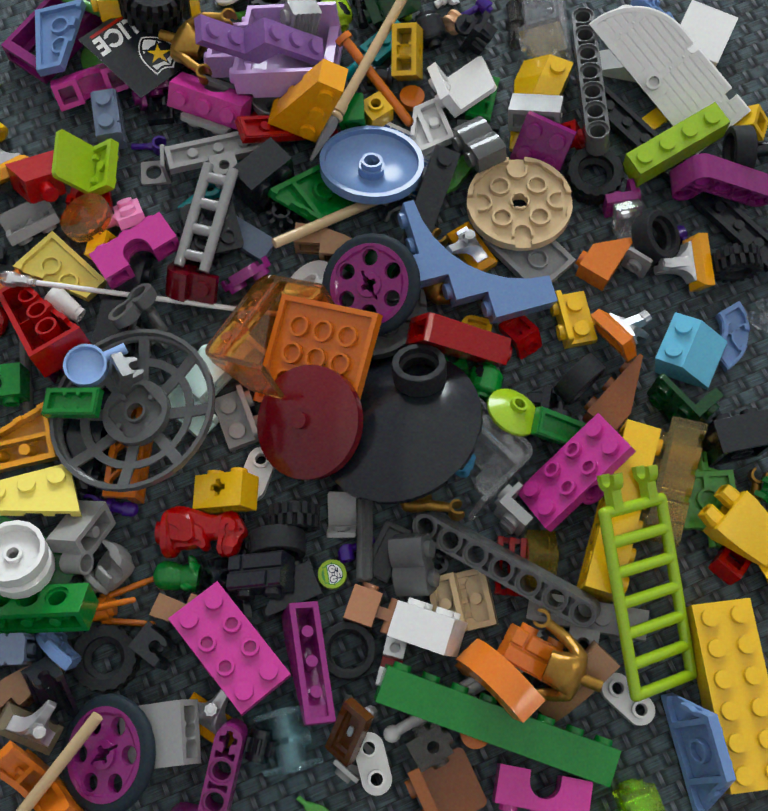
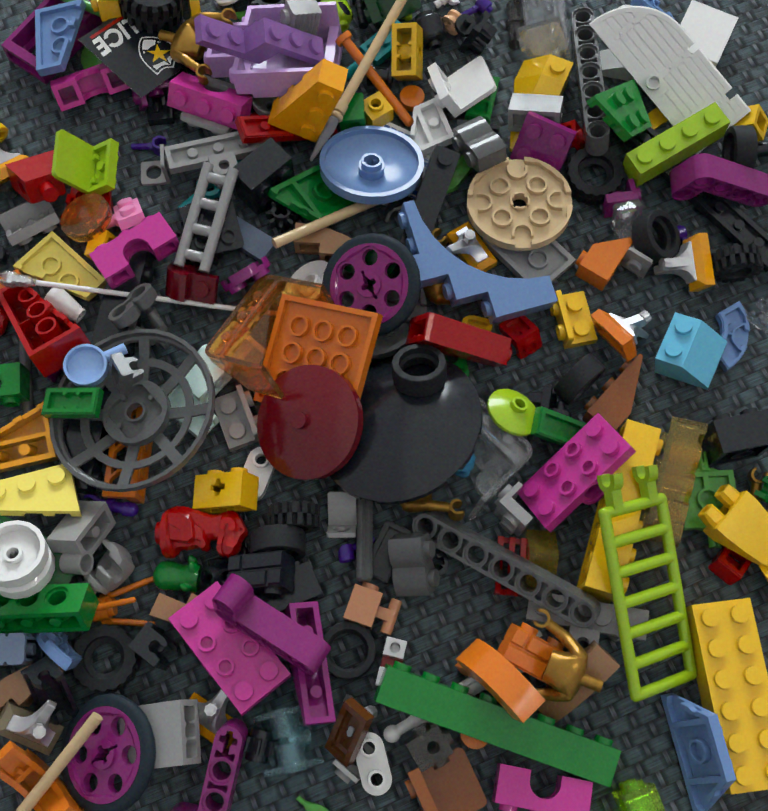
(108, 117): sand blue brick -> none
(268, 626): none -> magenta beam
(332, 574): tile -> none
(431, 630): white brick -> none
(468, 595): tan slope -> none
(486, 379): green head -> none
(623, 110): none -> green wing
(623, 703): white plate -> none
(673, 402): dark green bracket -> none

